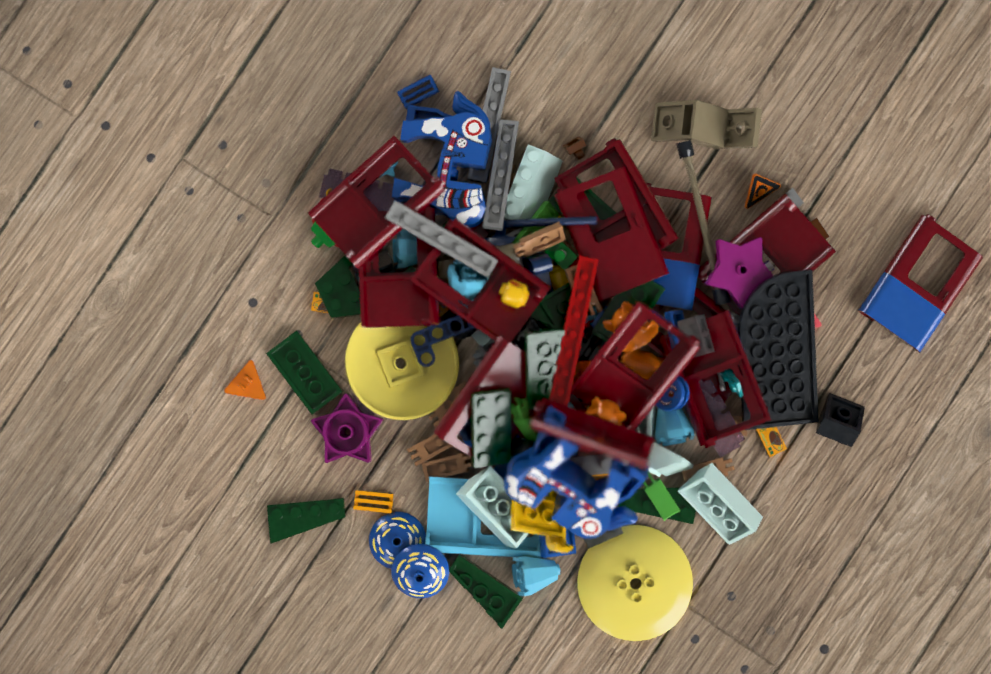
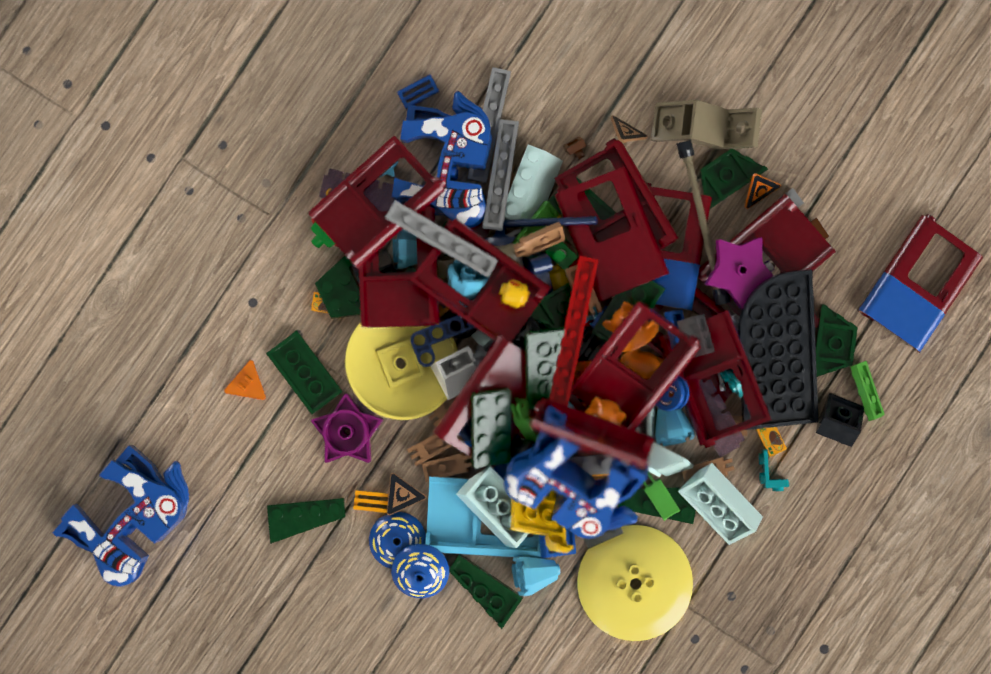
(156, 512): none -> animal
(401, 495): none -> black piece
(454, 371): none -> white slope
(626, 132): none -> piece
(728, 175): none -> dark green wing
(775, 484): none -> teal bracket
(834, 342): none -> dark green wing
(867, 391): none -> bright green plate

